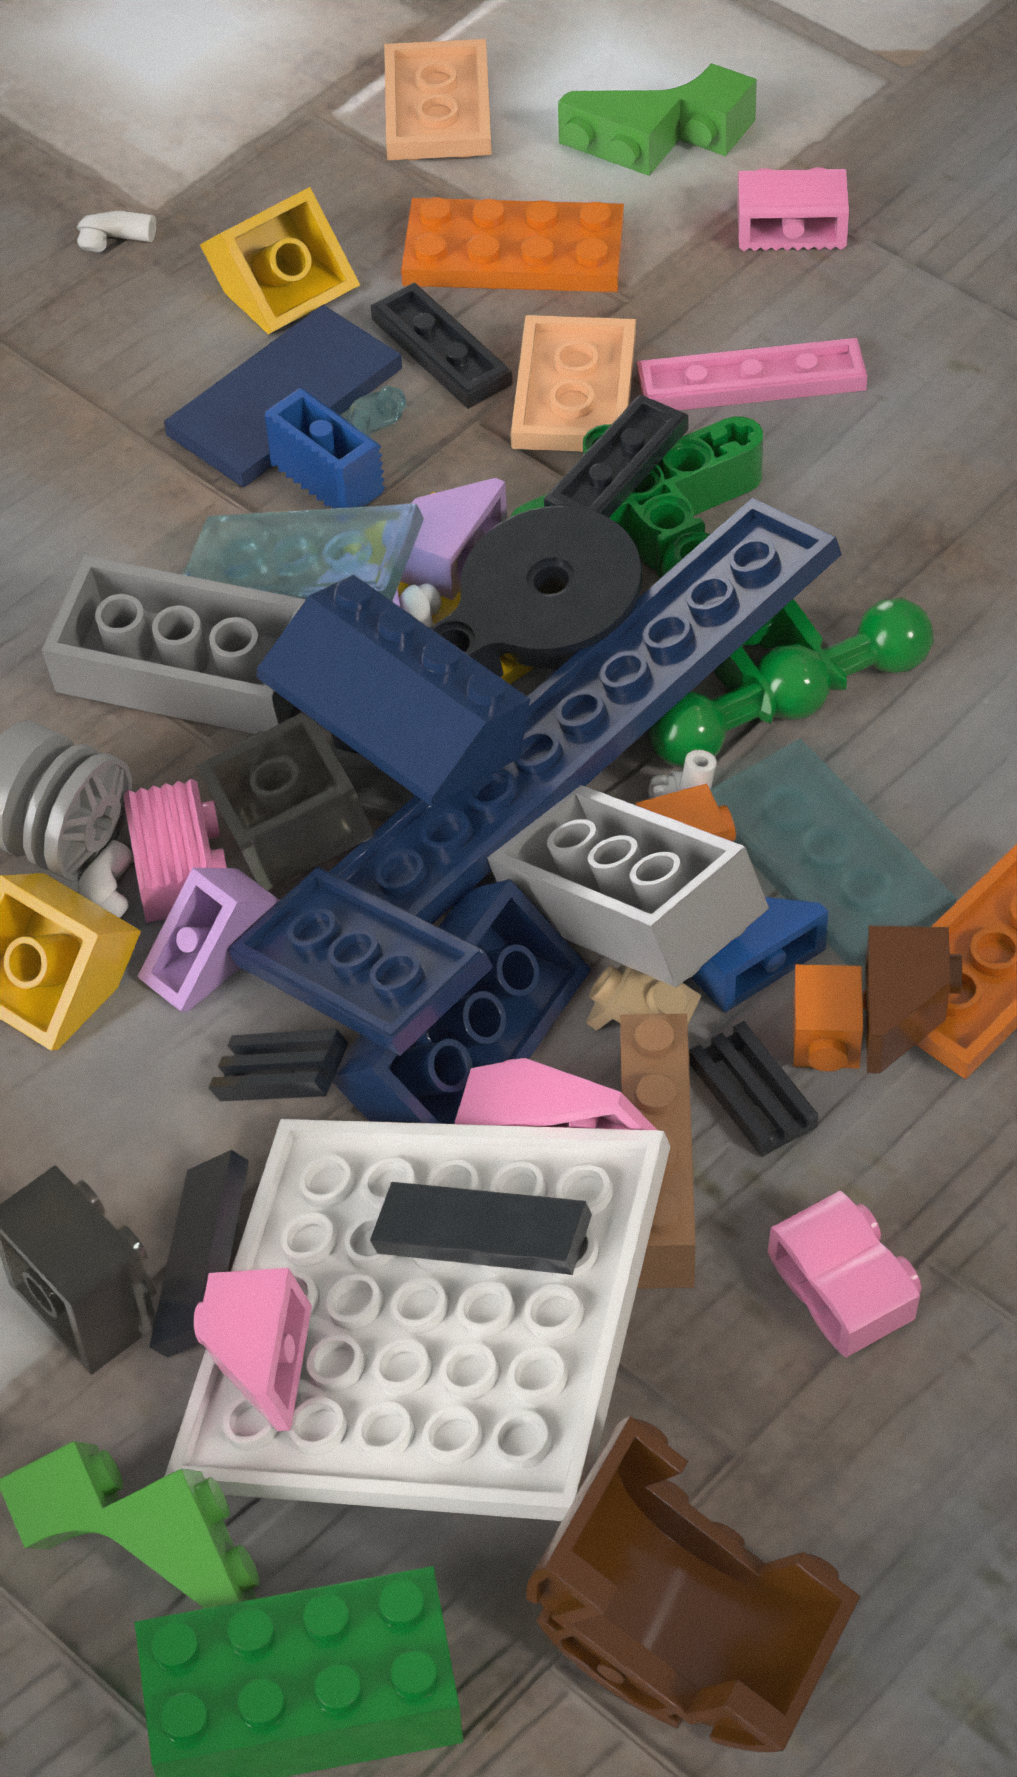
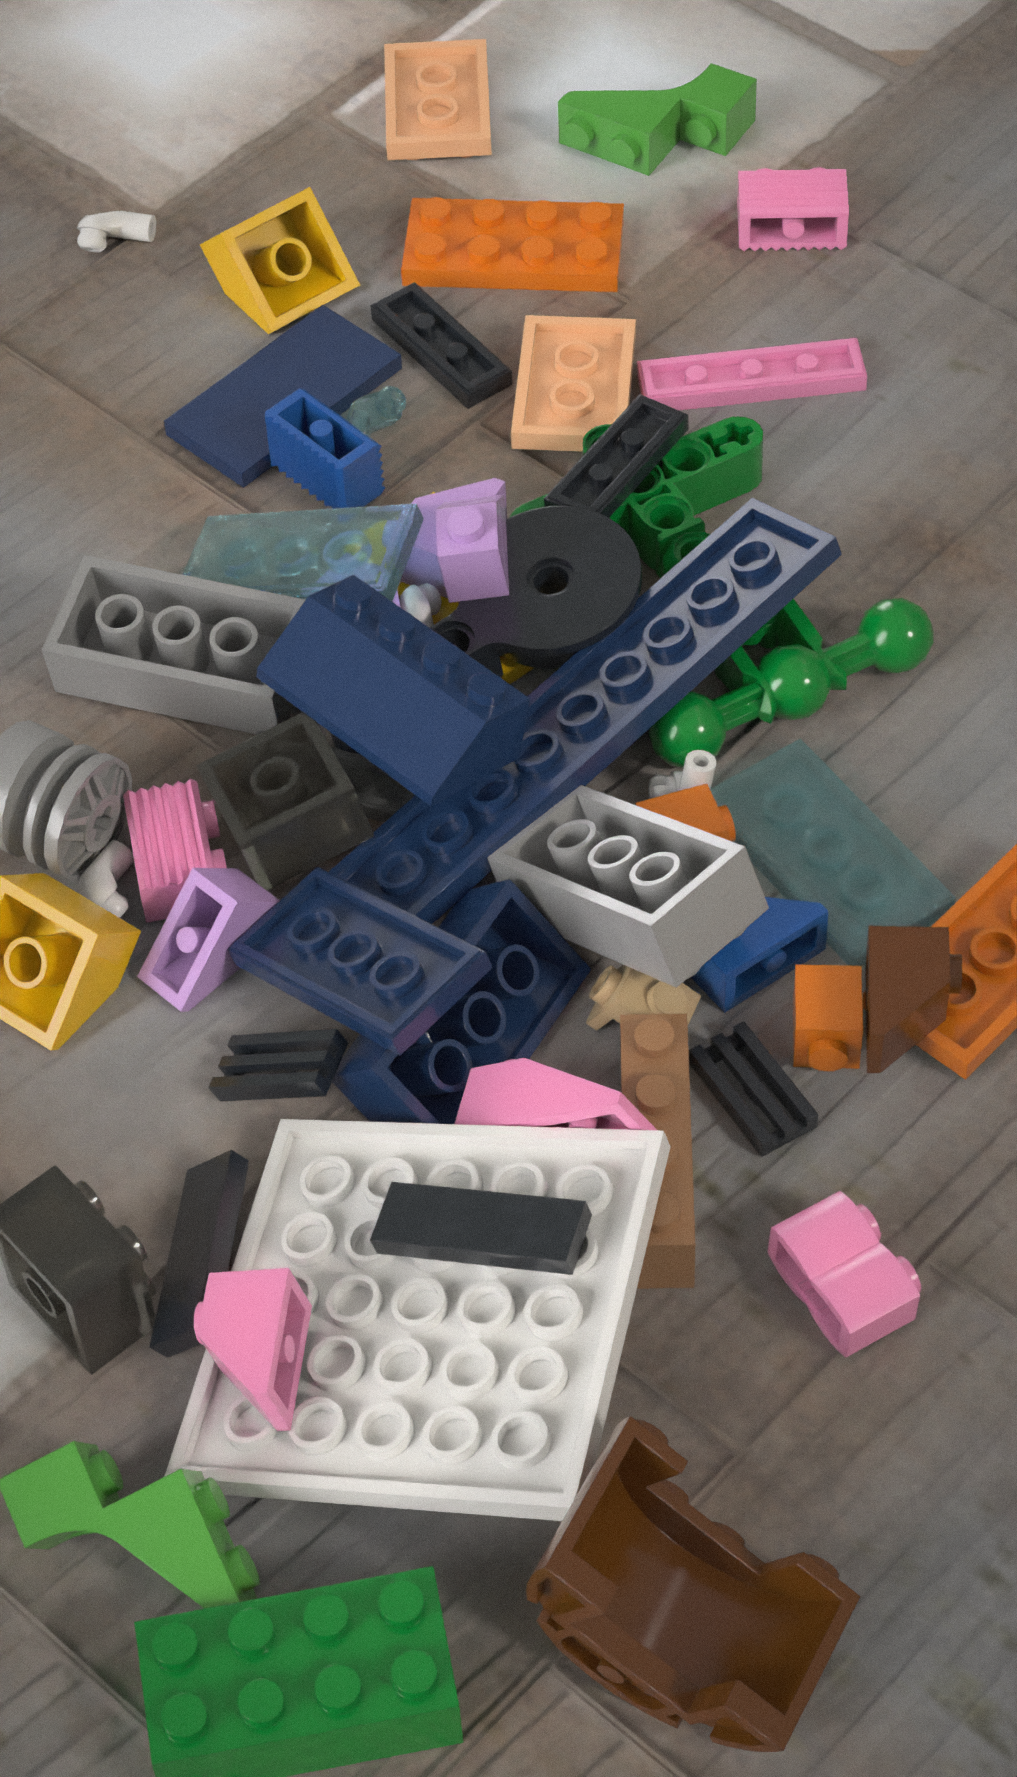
(473, 548): none -> lavender slope

